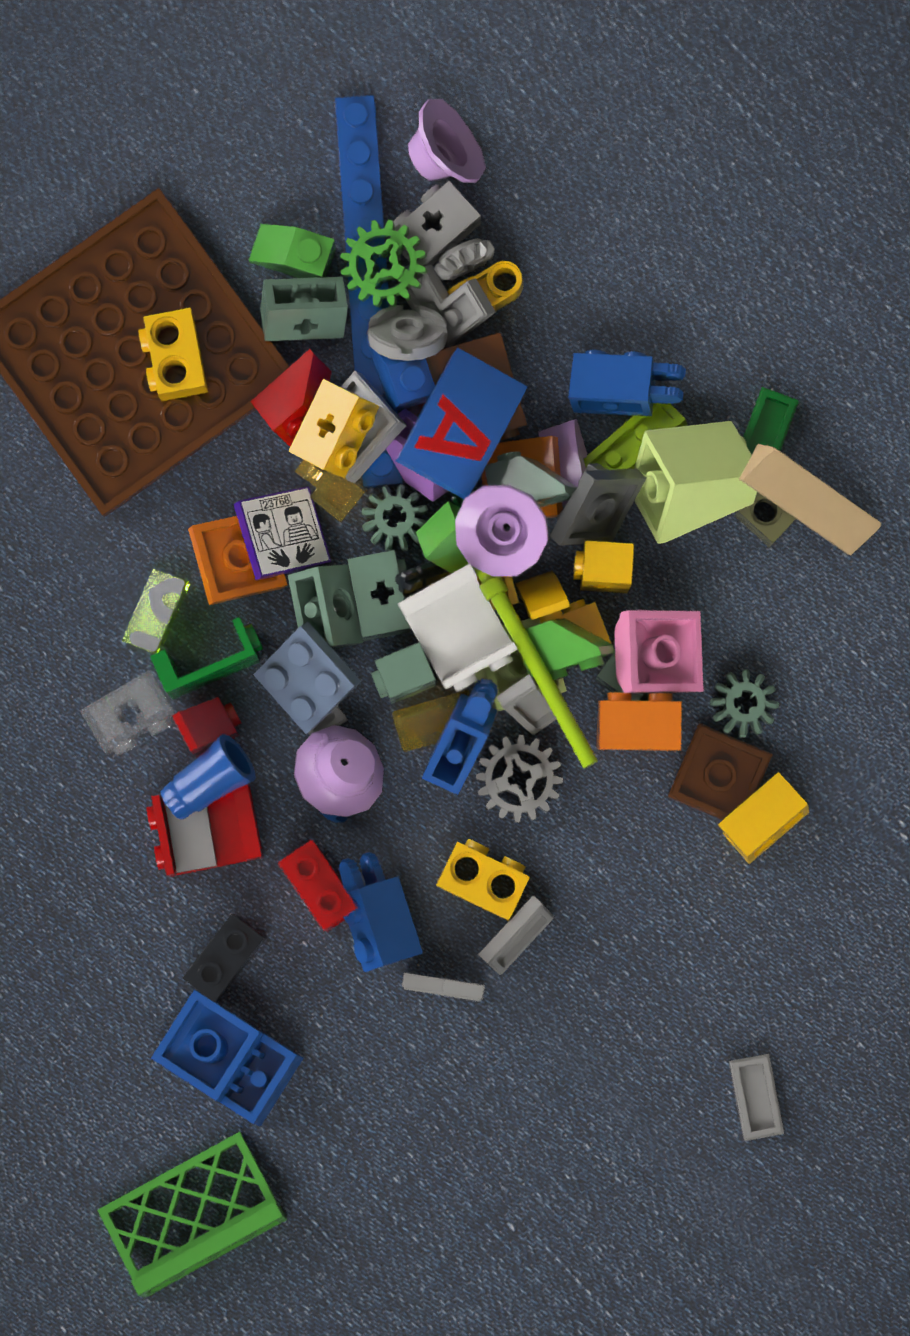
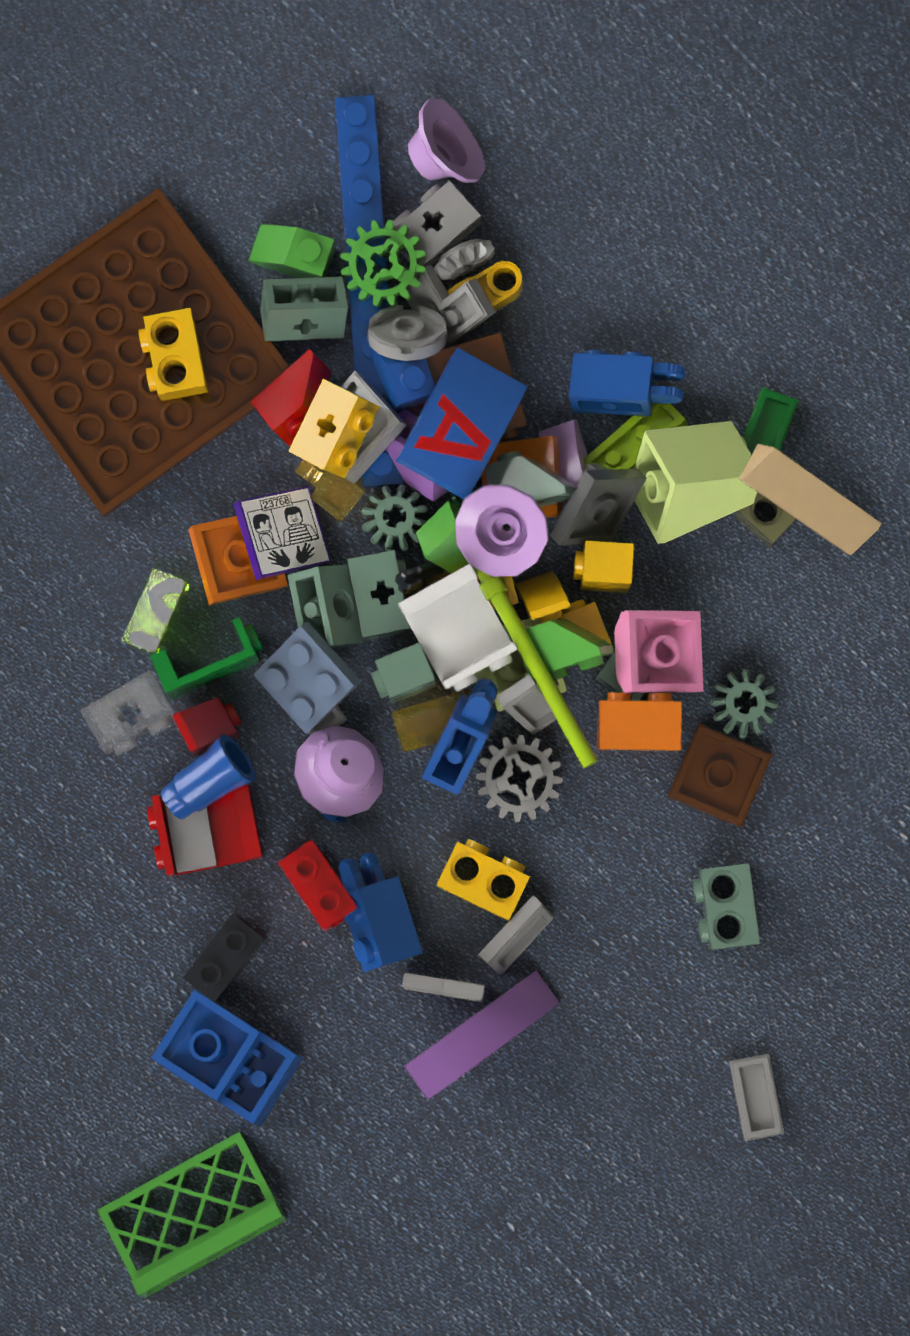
(481, 1035): none -> medium lavender slope
(739, 906): none -> sand green brick
(764, 818): yellow hinge -> none

